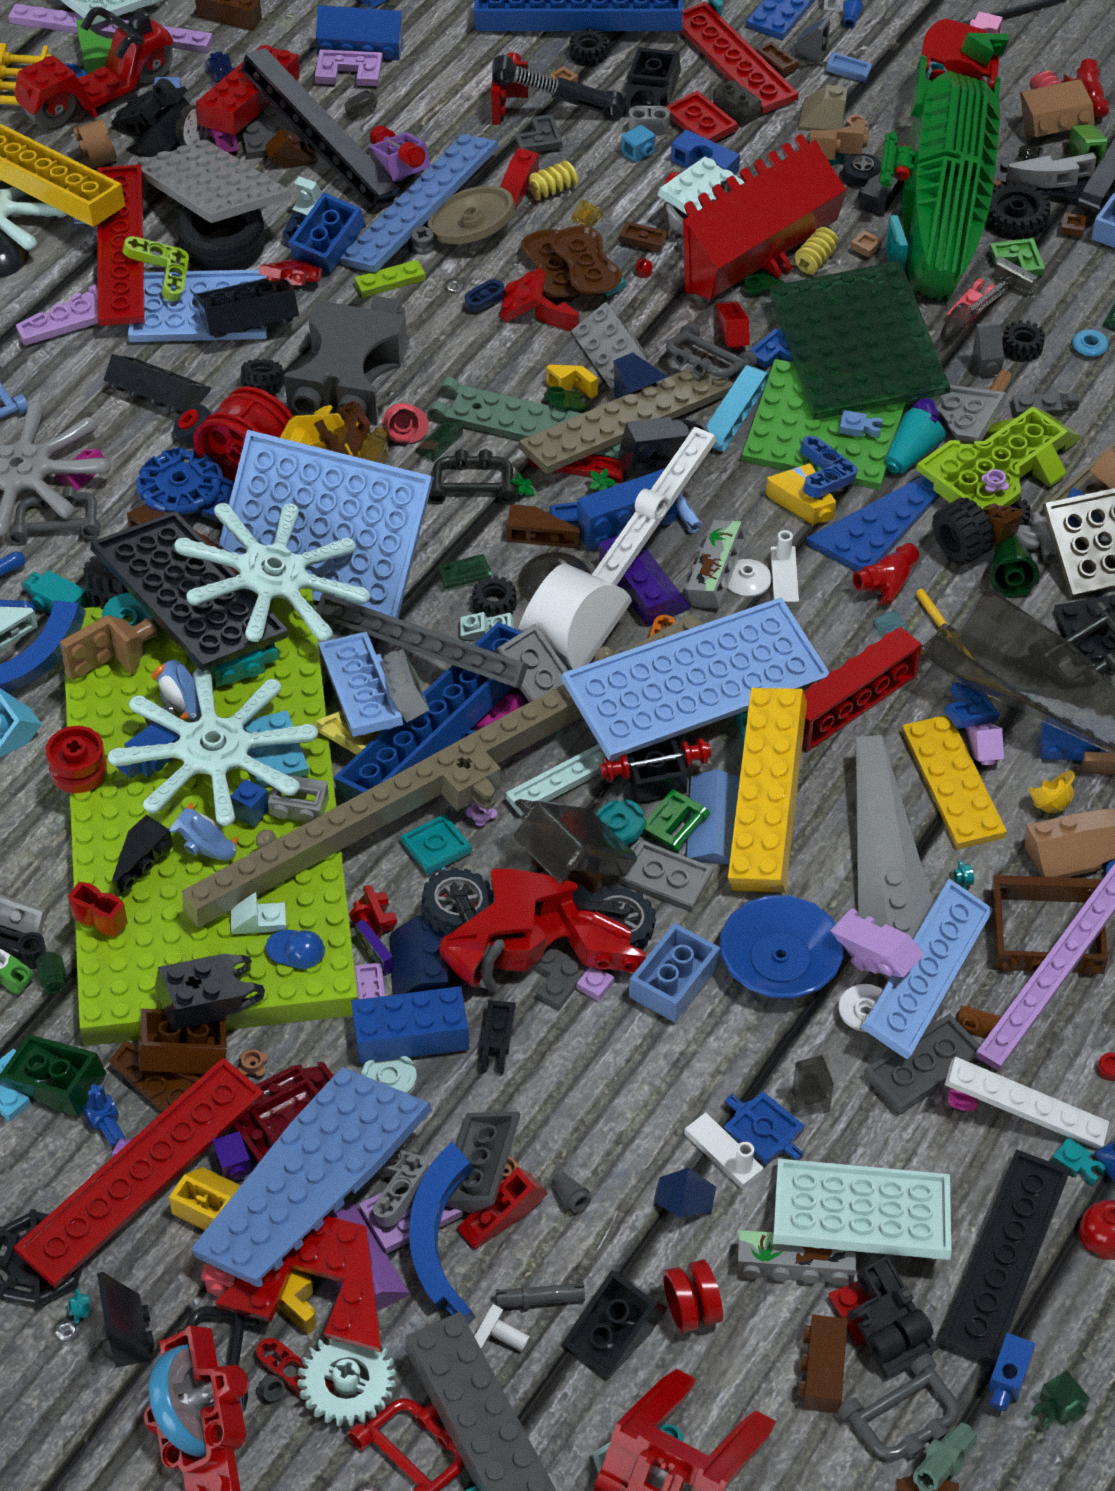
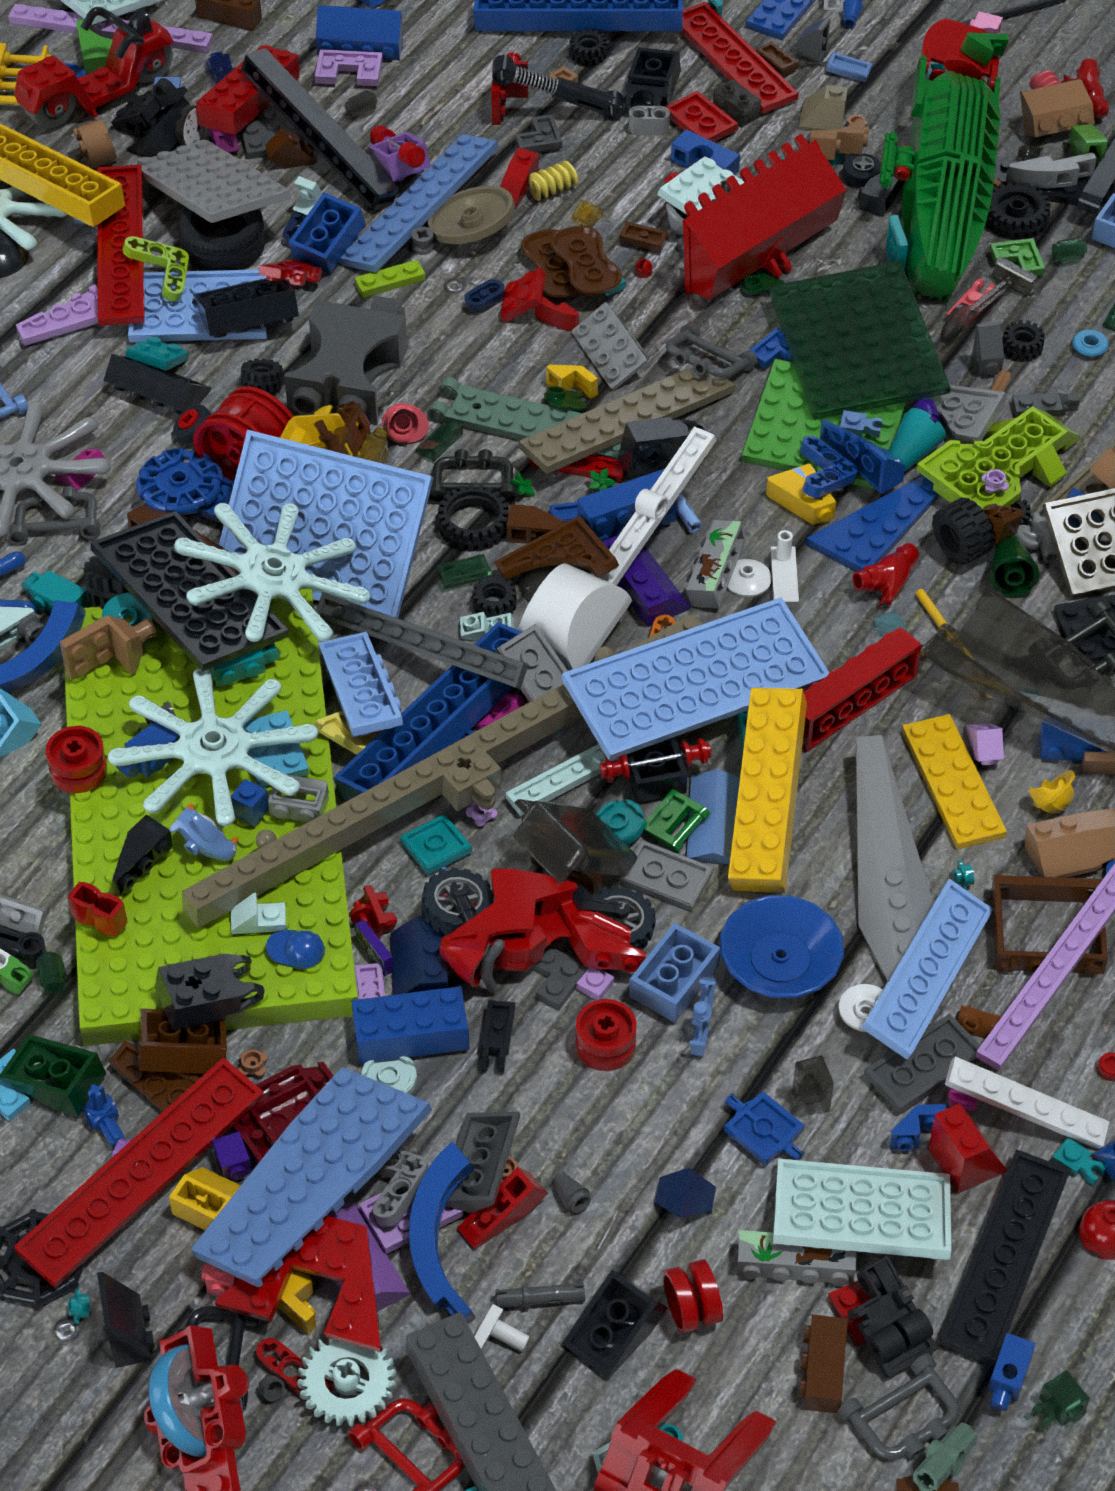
(30, 628): none -> dark grey wheel
(157, 353): none -> teal plate
(178, 689): animal -> none
(404, 685): light grey brick -> none
(473, 497): none -> black tyre
(569, 544): none -> reddish brown plate
(606, 1034): none -> red wheel
(633, 374): dark blue slope -> none
(638, 143): dark azure brick -> none
(702, 1015): none -> medium blue piece
(732, 1158): white piece -> none
(733, 324): red slope -> none
(736, 406): medium azure beam -> none
(816, 250): light yellow piece -> none
(866, 243): medium nougat plate -> none
(873, 462): none -> blue wedge
(876, 947): lavender wedge -> none
(907, 1132): none -> blue slope
(963, 1149): none -> red slope
(971, 709): blue plate -> none
(1069, 250): none -> clear green brick
(1073, 224): reddish brown plate -> none

